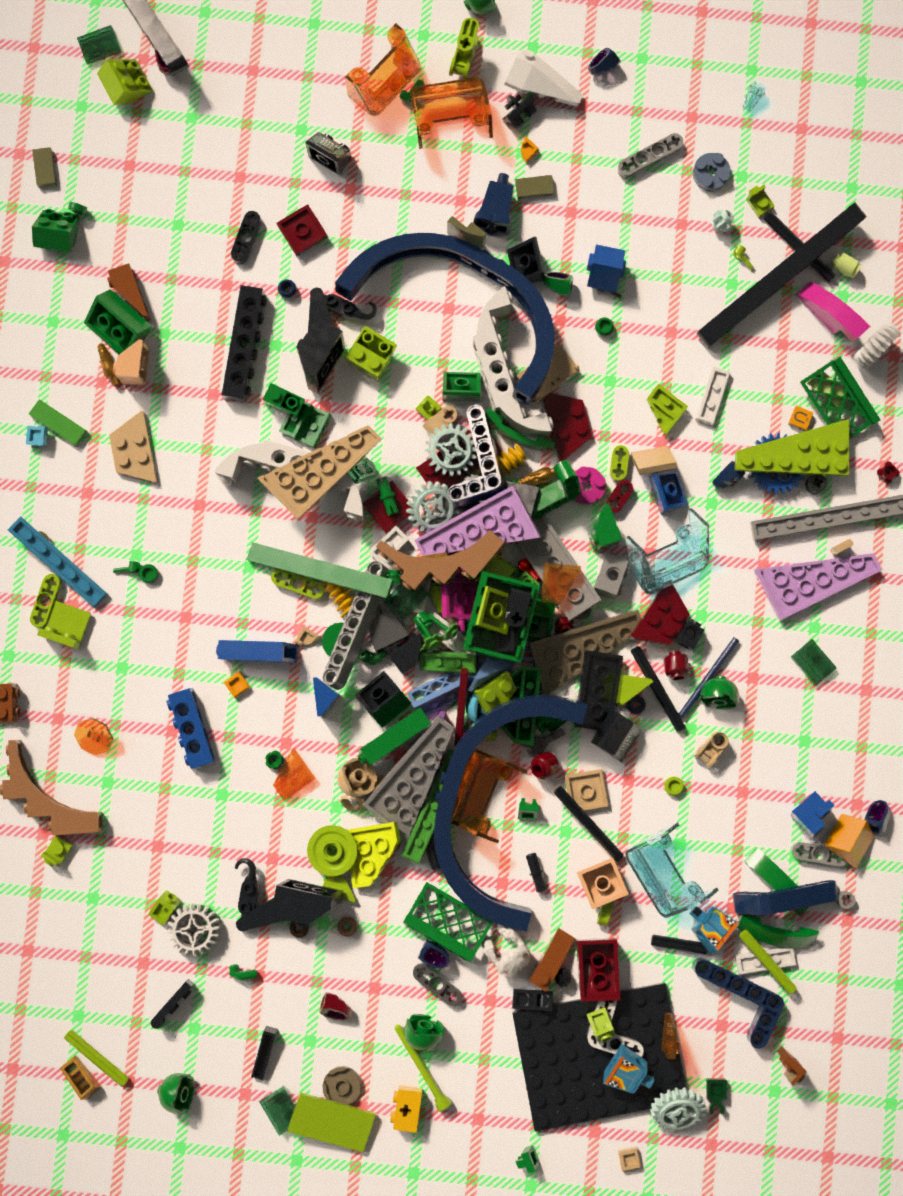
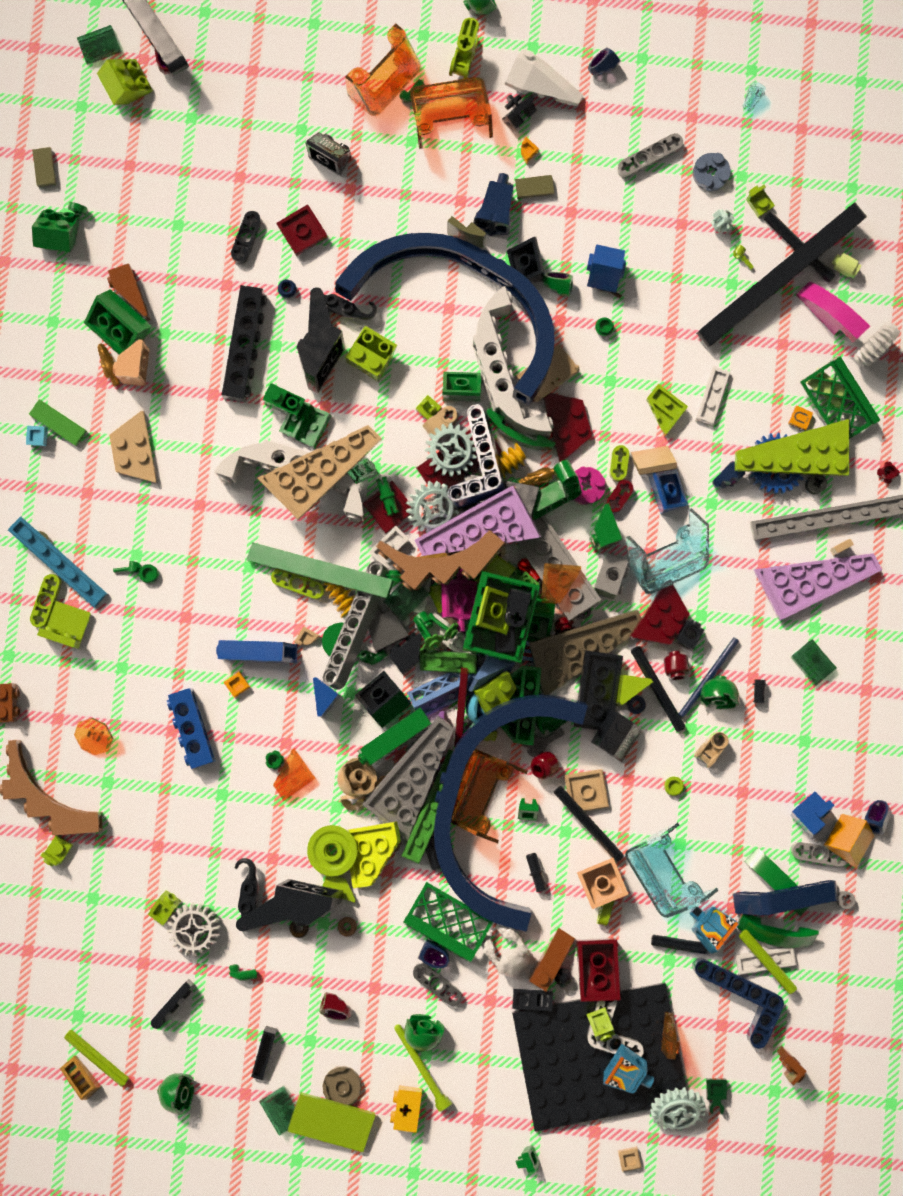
(759, 690): none -> black pin

